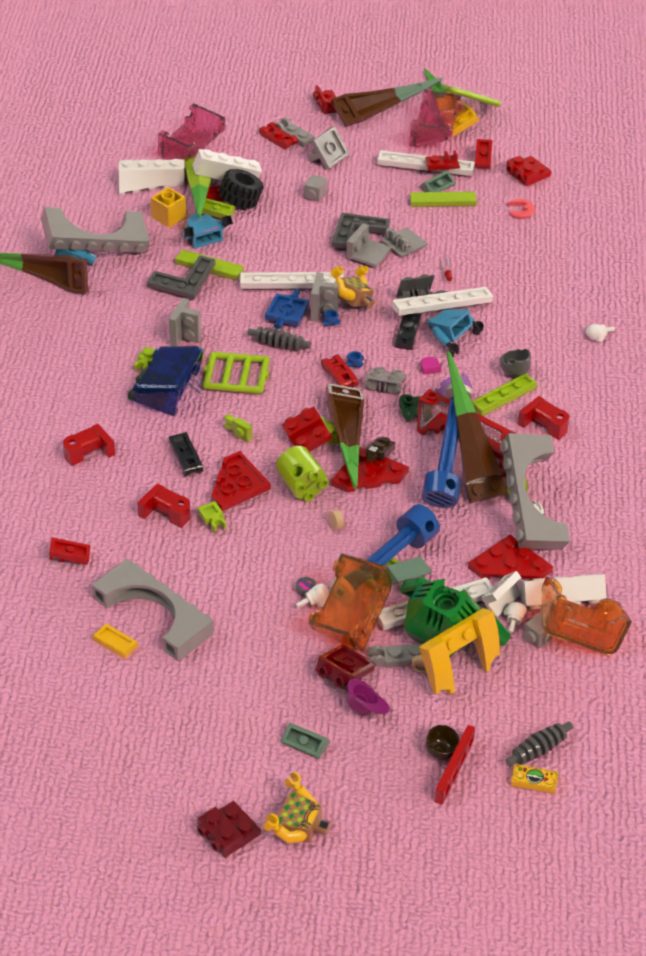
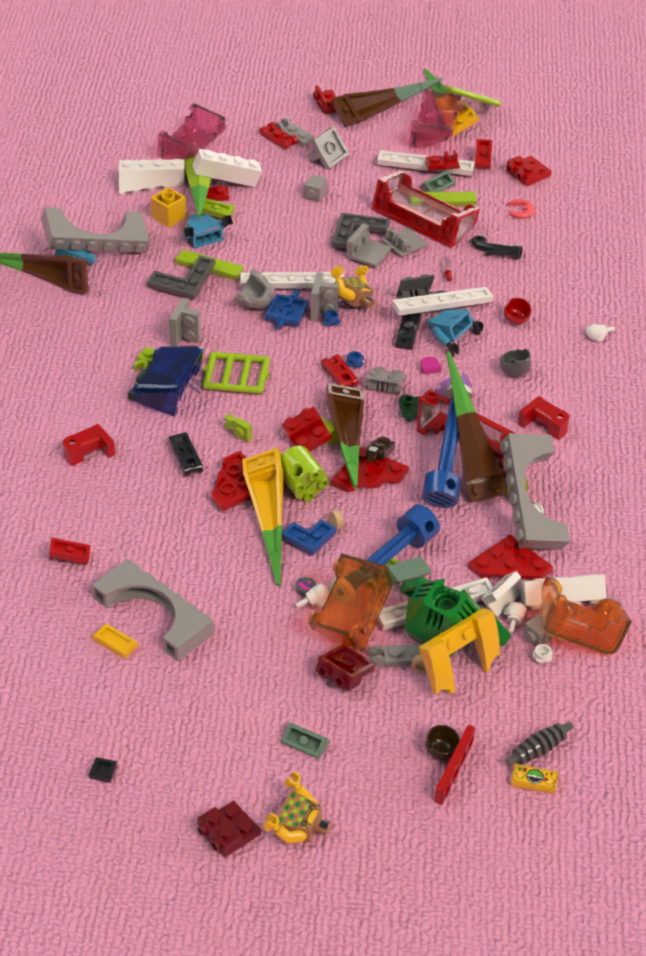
(103, 770): none -> black tile
(167, 503): red piece -> none
(212, 514): lime plate -> none
(241, 188): black tyre -> none
(257, 292): none -> light grey hair
(265, 484): none -> yellow plate
(279, 338): dark grey piece -> none
(309, 540): none -> blue plate
(364, 699): magenta piece -> none
(421, 211): none -> red windscreen
(497, 249): none -> black plant
(504, 394): lime tile -> none
(517, 311): none -> red hair
(542, 653): none -> white plate

